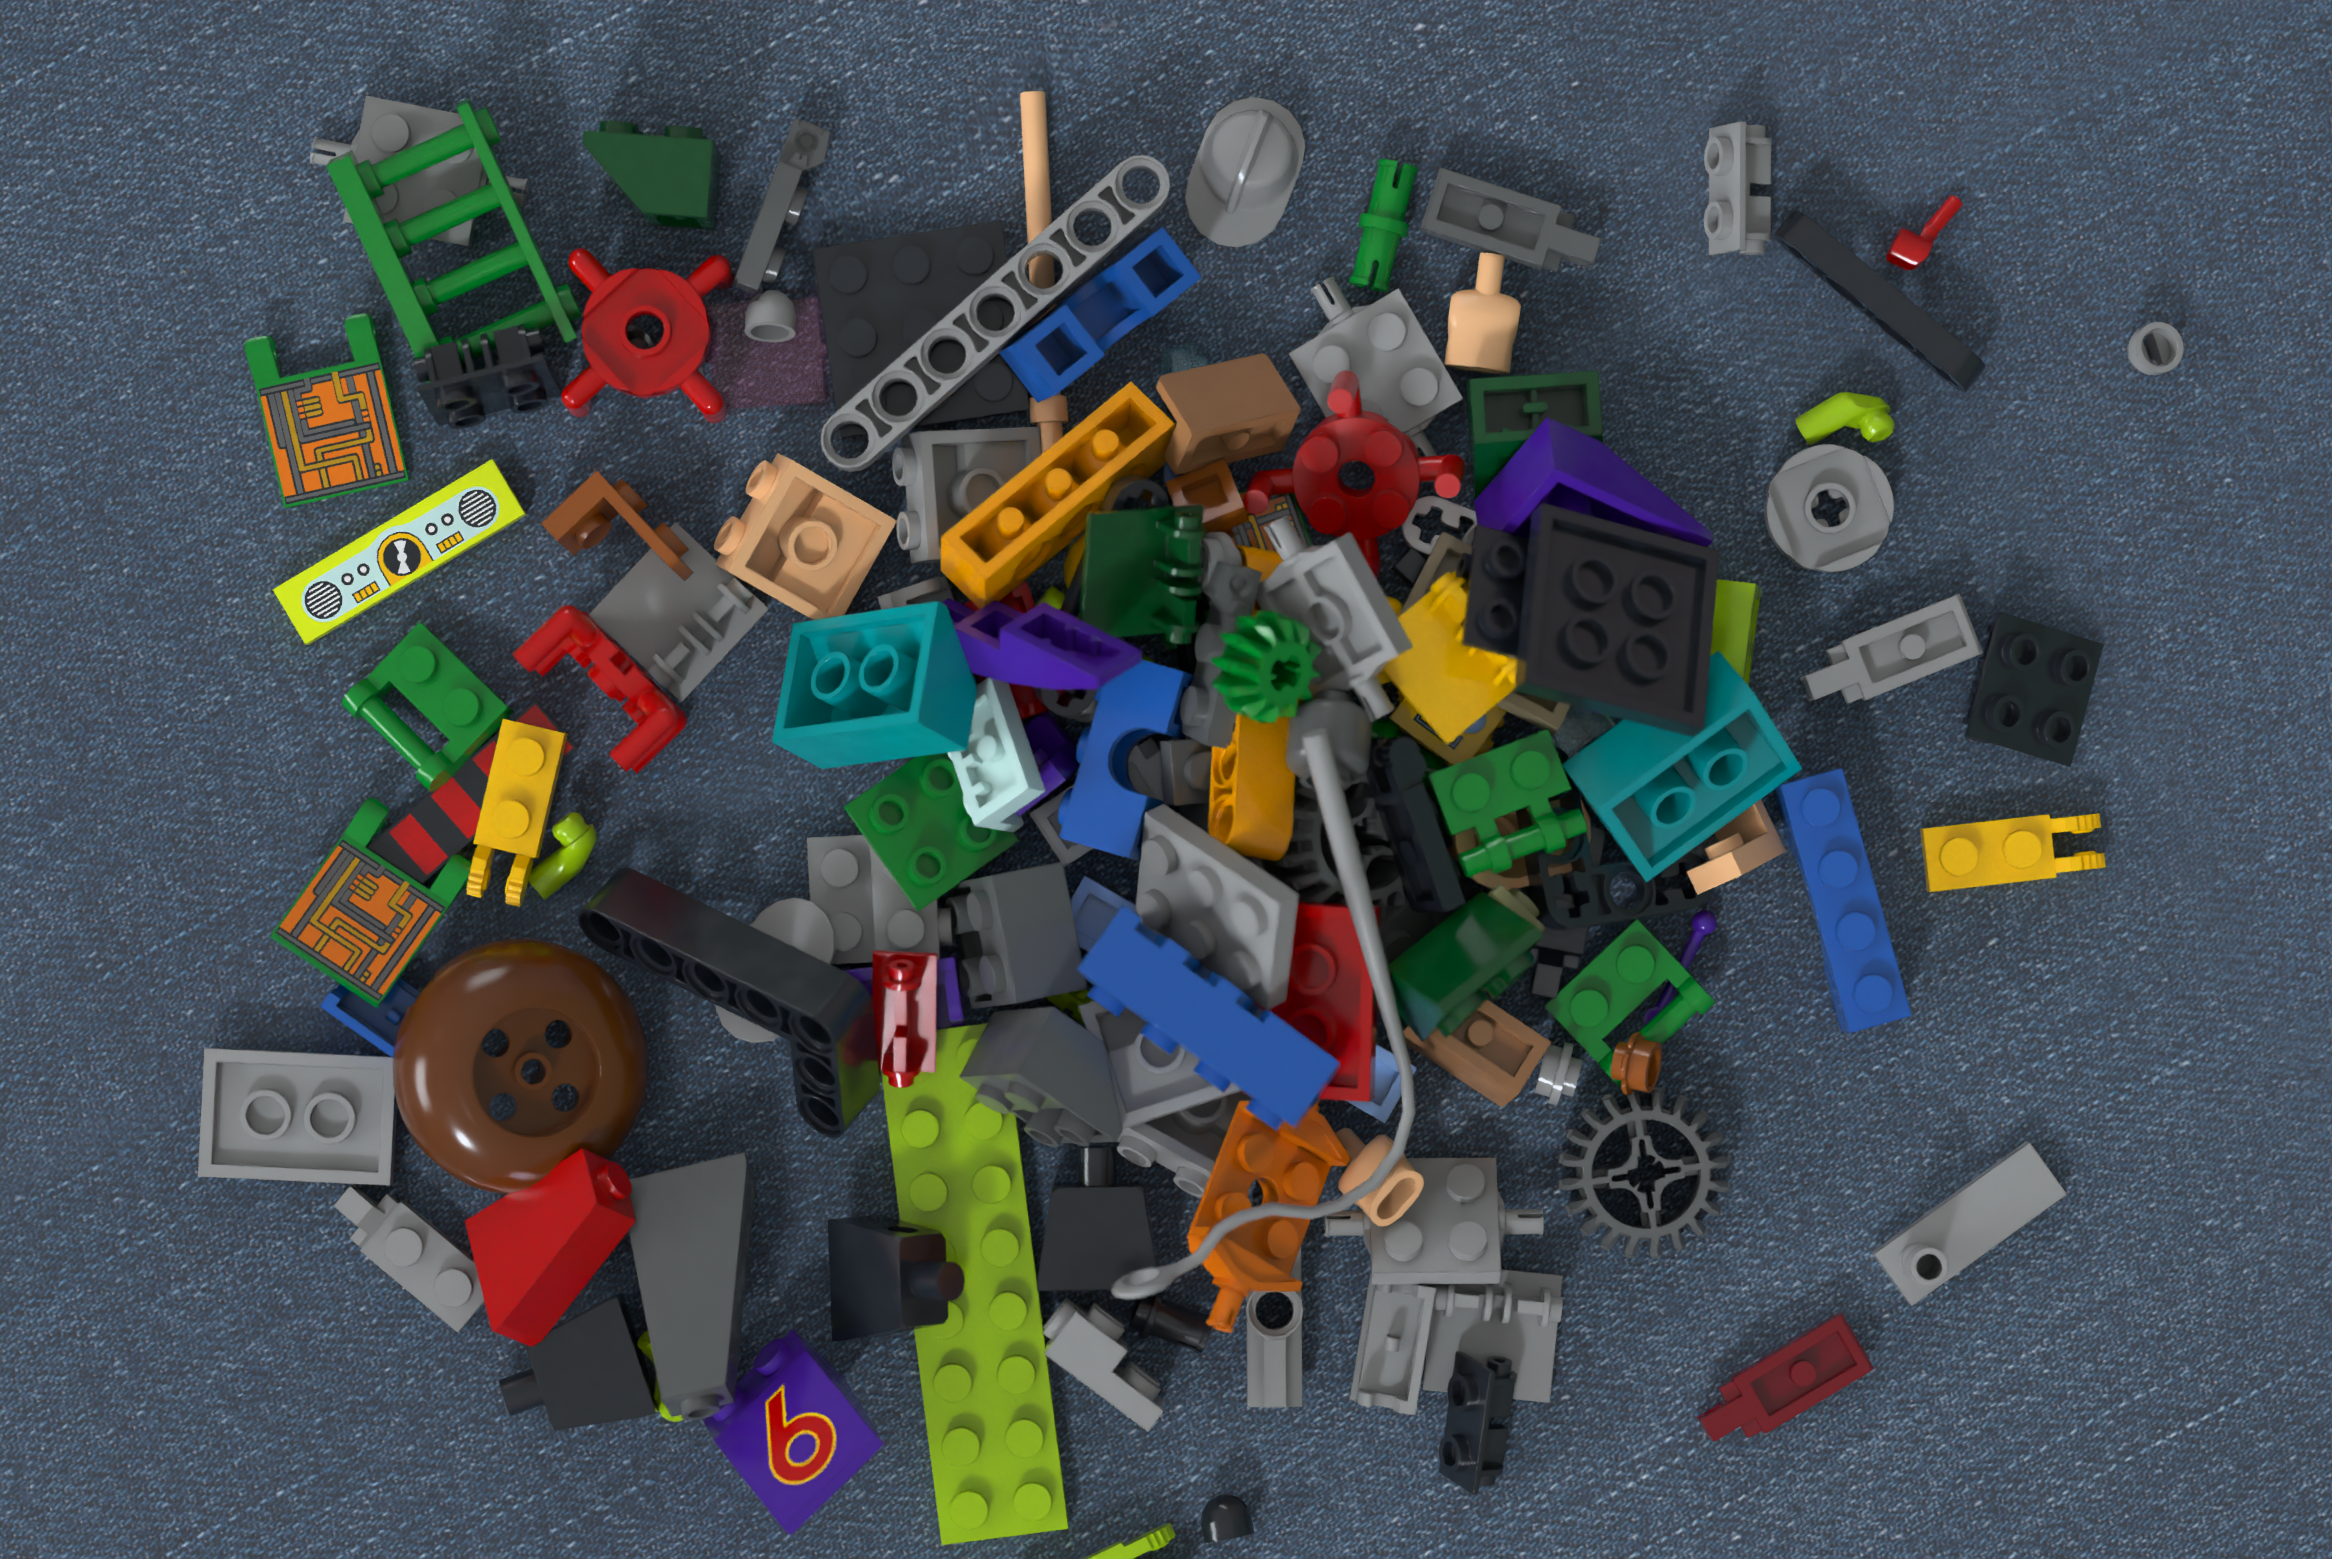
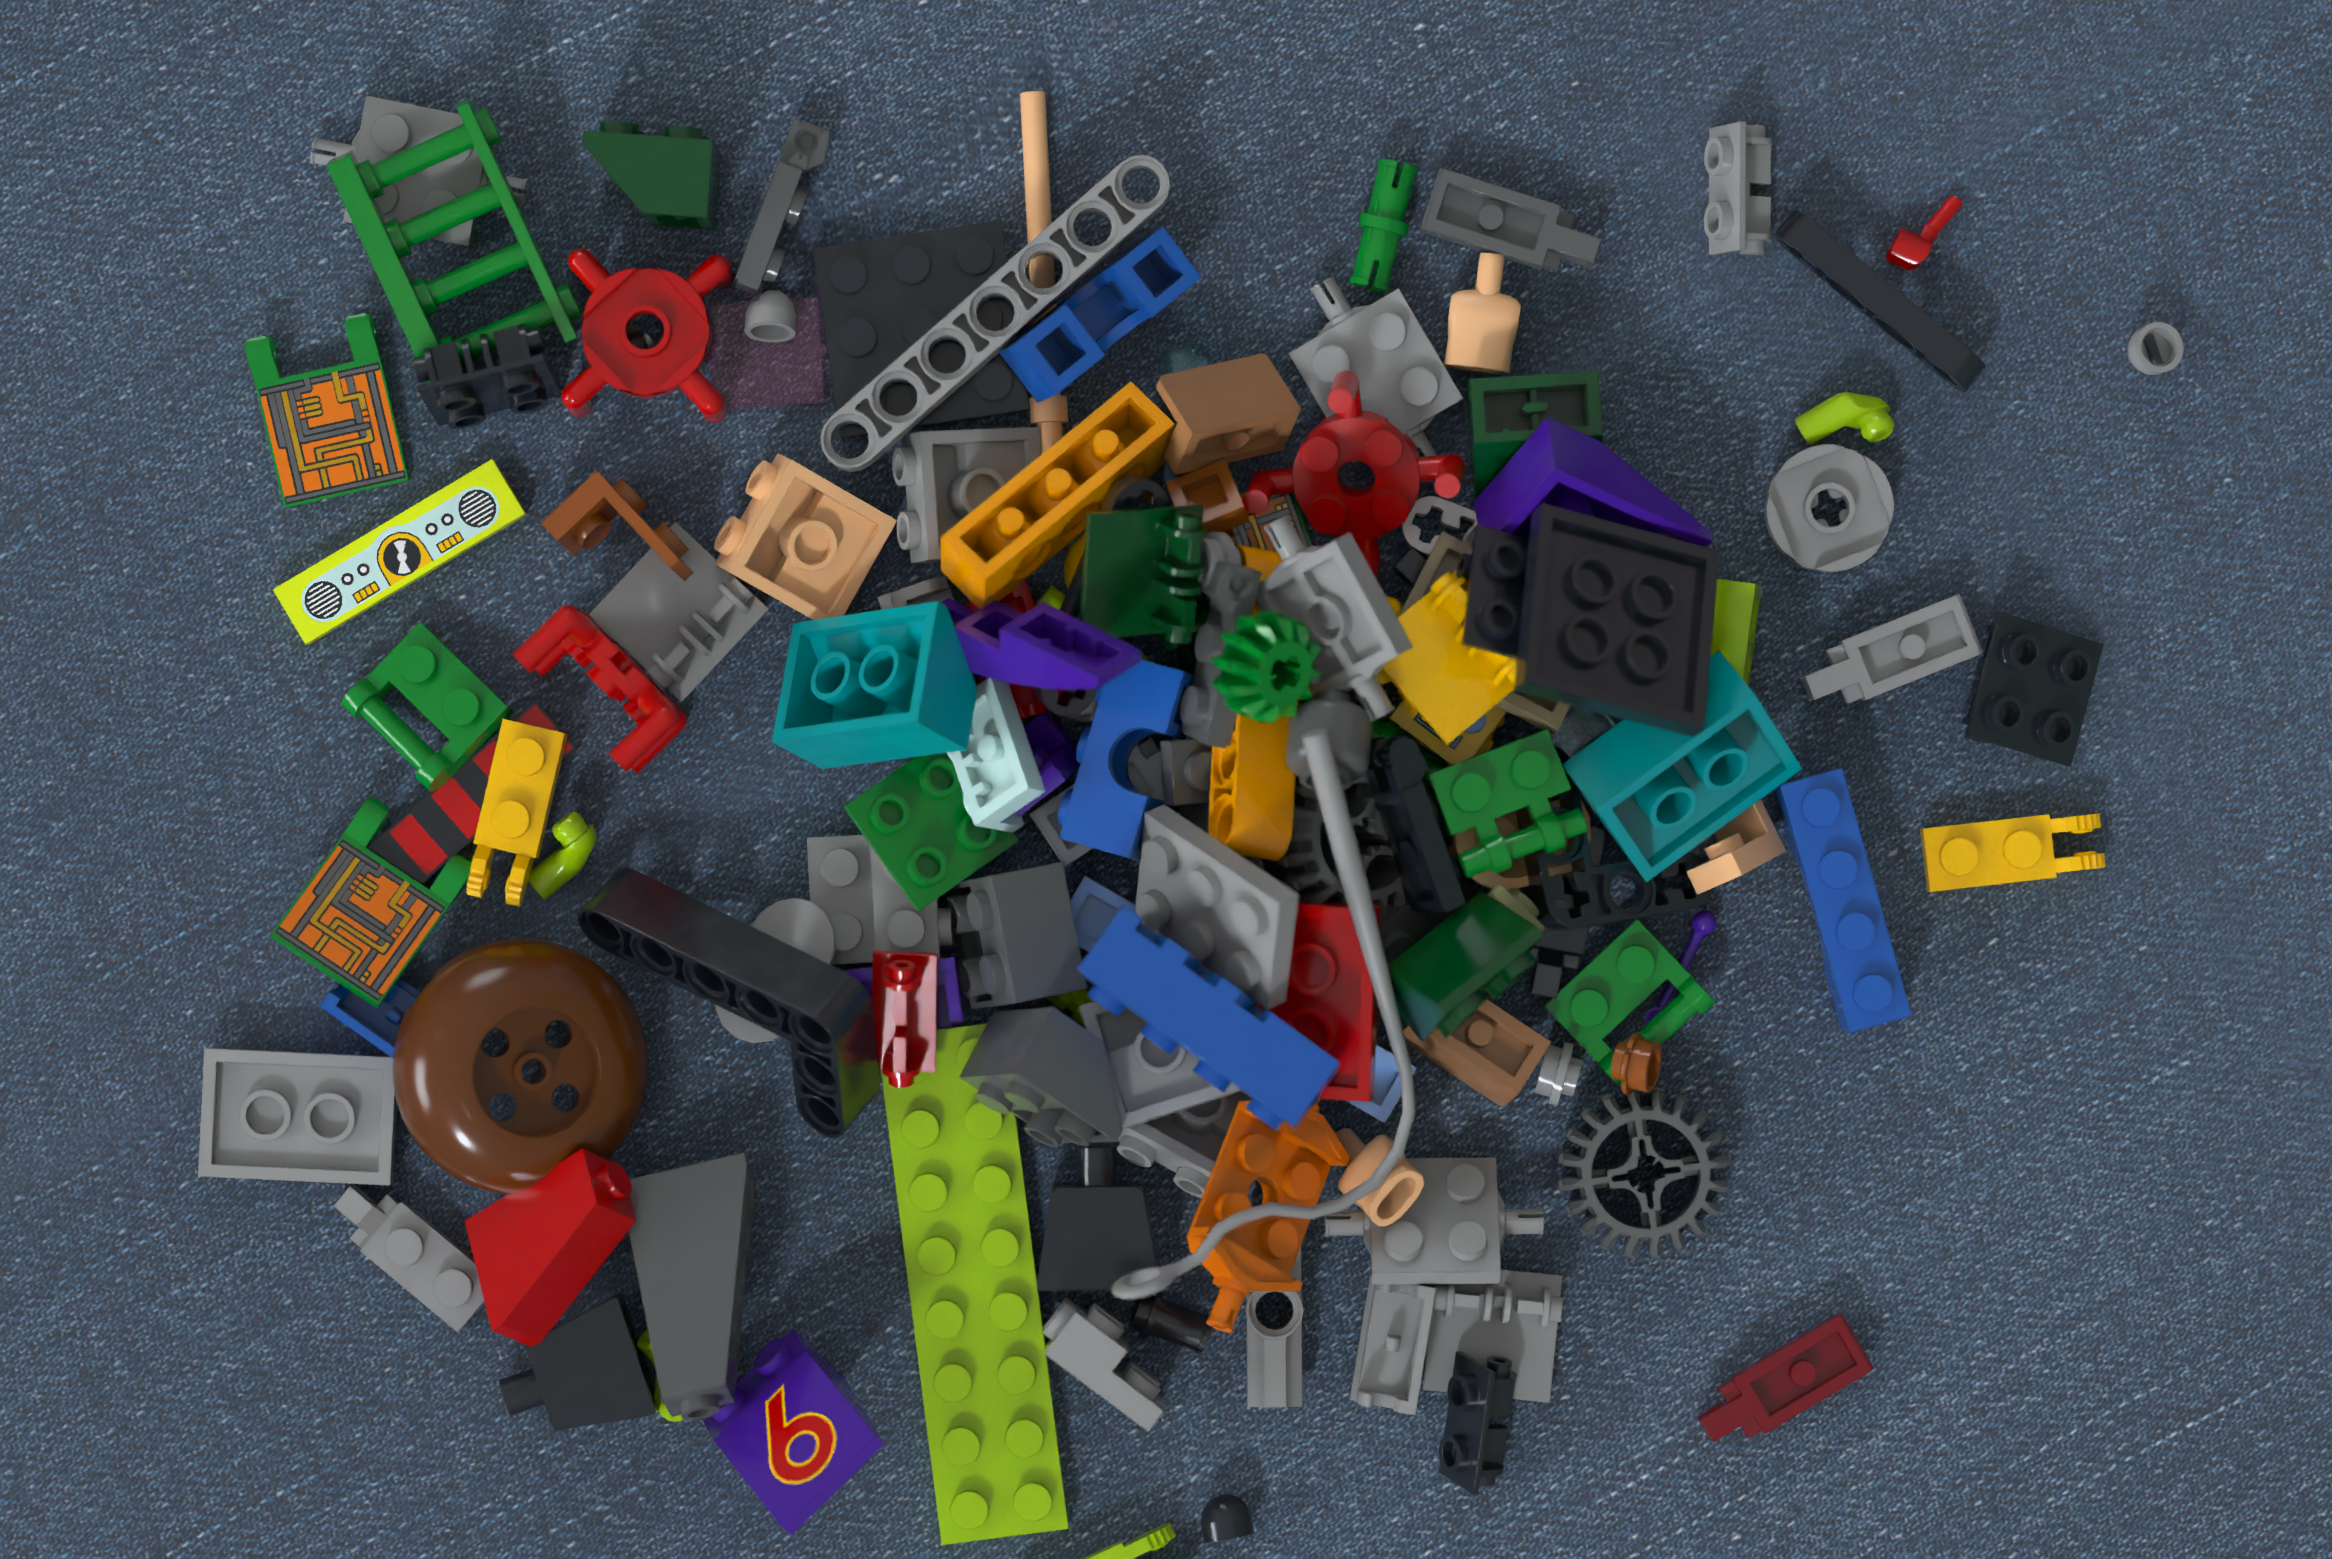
(888, 1277): black torso -> none
(1245, 172): light grey piece -> none
(1969, 1223): light grey piece -> none

